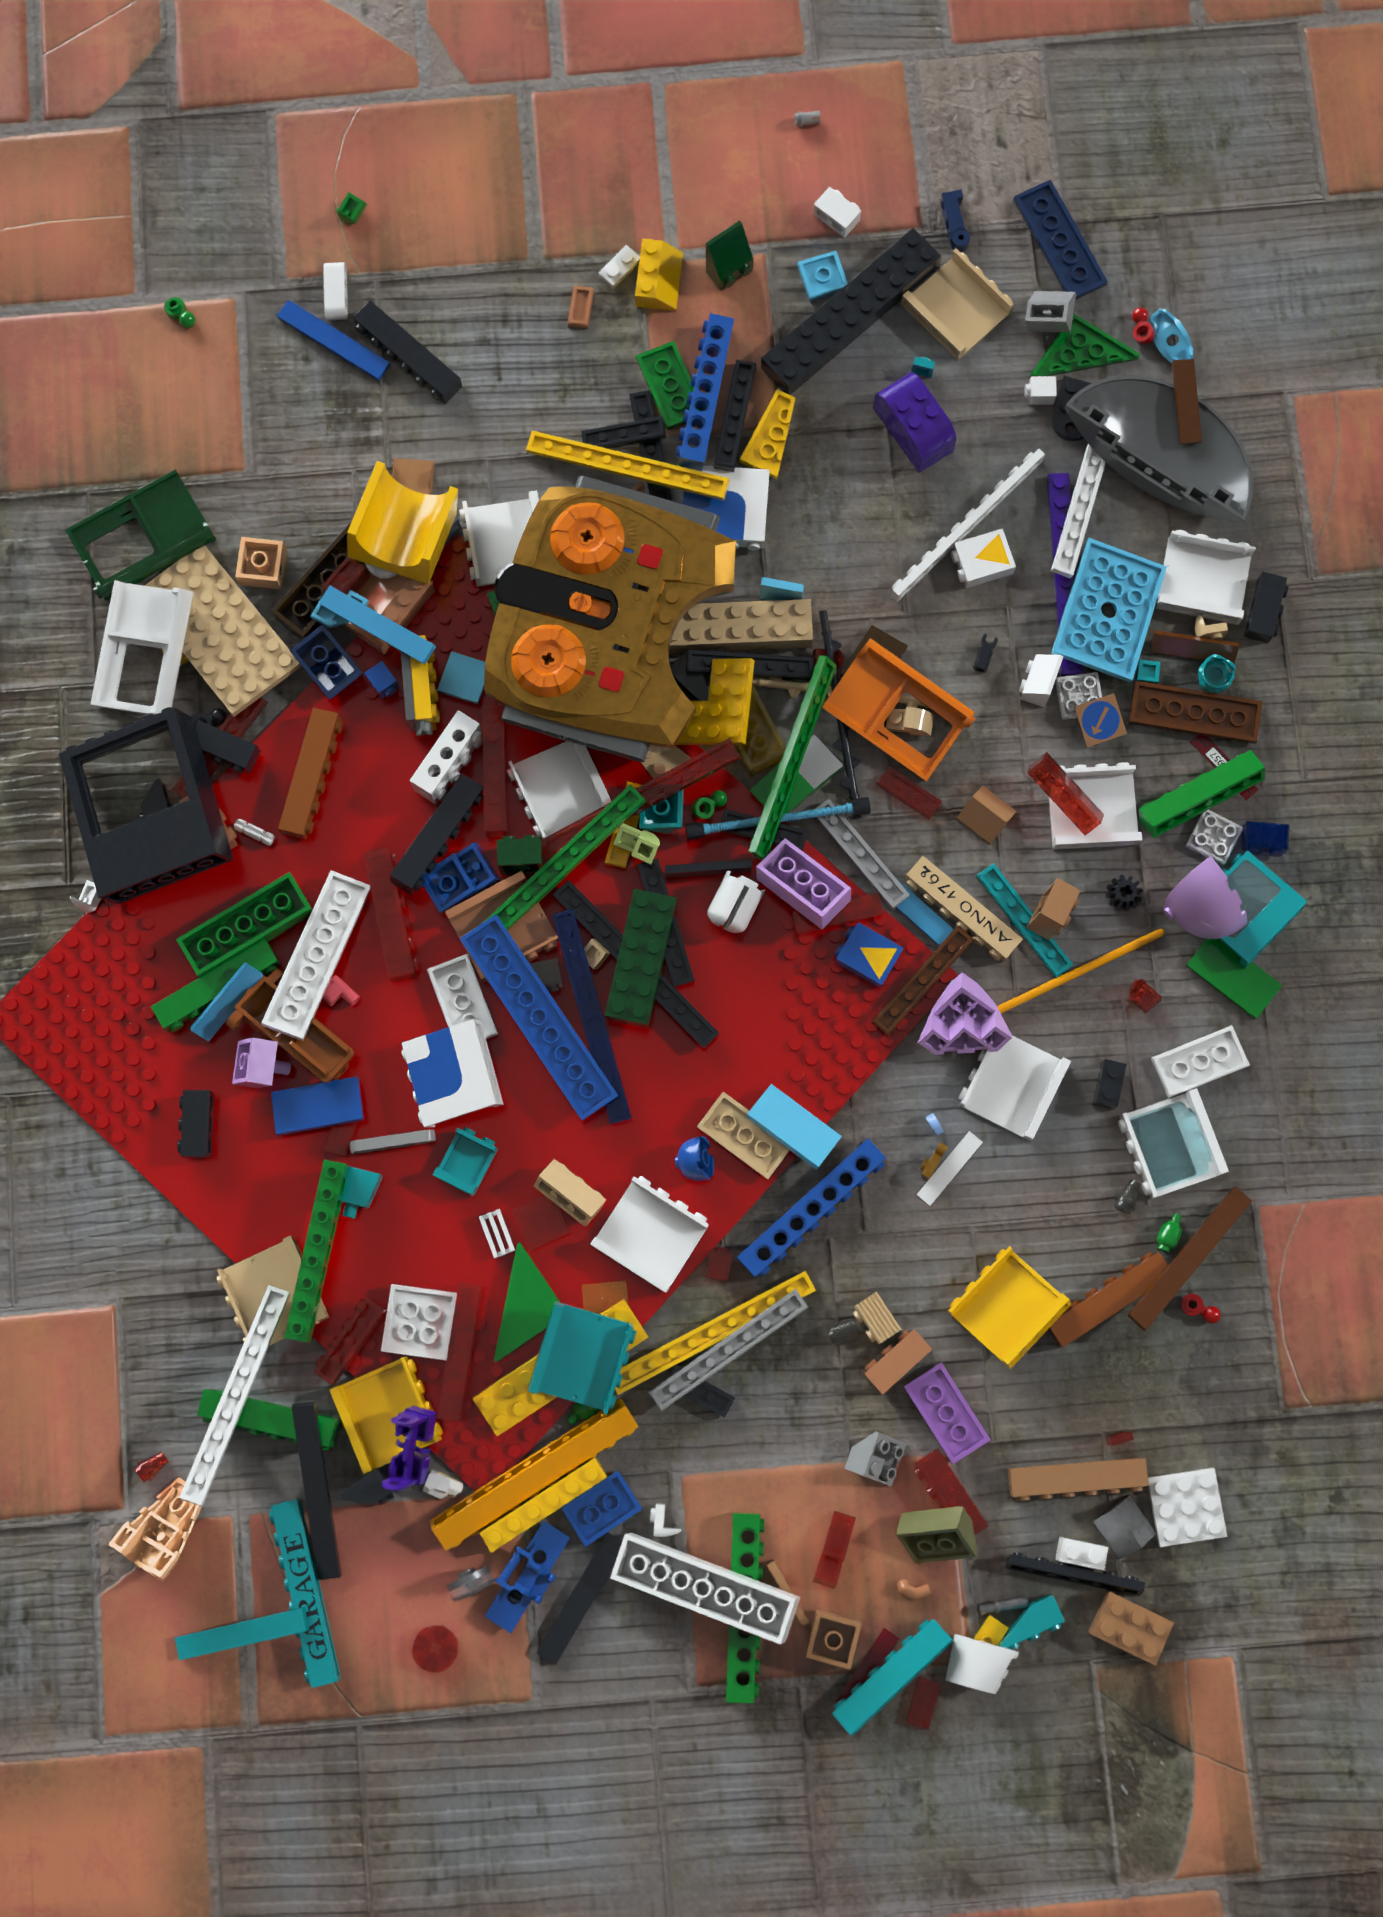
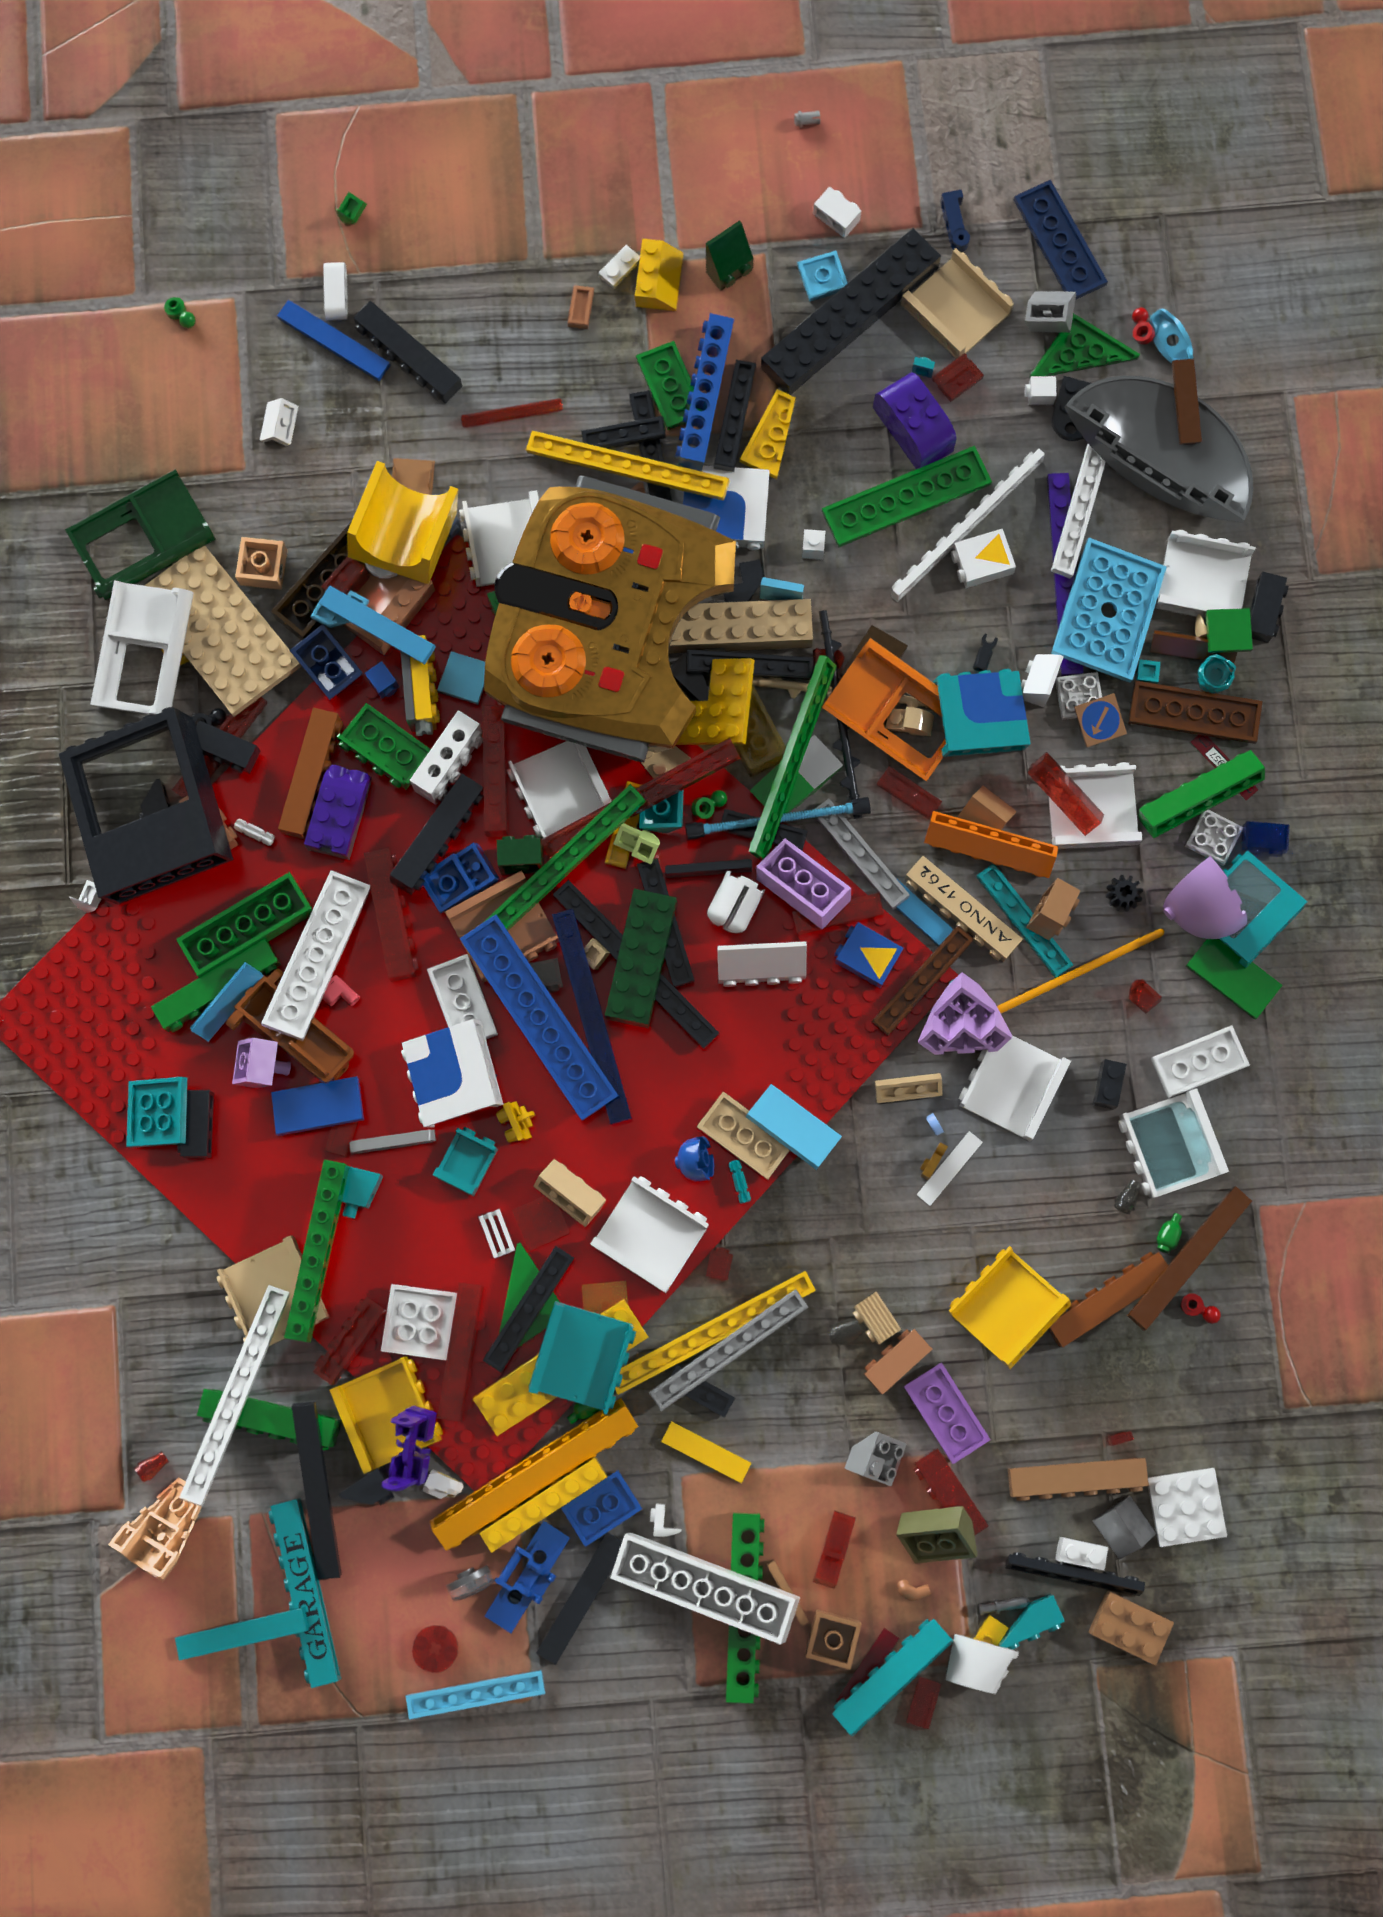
(157, 1112): none -> teal plate
(279, 422): none -> white panel
(338, 812): none -> dark purple piece
(383, 746): none -> green bracket
(475, 1694): none -> medium azure plate
(511, 412): none -> clear red axle
(519, 1120): none -> yellow hips
(528, 1309): none -> black tile
(706, 1452): none -> yellow tile
(739, 1181): none -> teal axle
(751, 580): none -> black tile
(762, 963): none -> white slope
(813, 544): none -> white brick
(866, 1151): blue brick -> none
(906, 496): none -> green plate
(908, 1088): none -> tan plate
(957, 377): none -> clear red plate
(982, 712): none -> teal panel
(991, 844): none -> orange brick
(1229, 630): none -> green tile

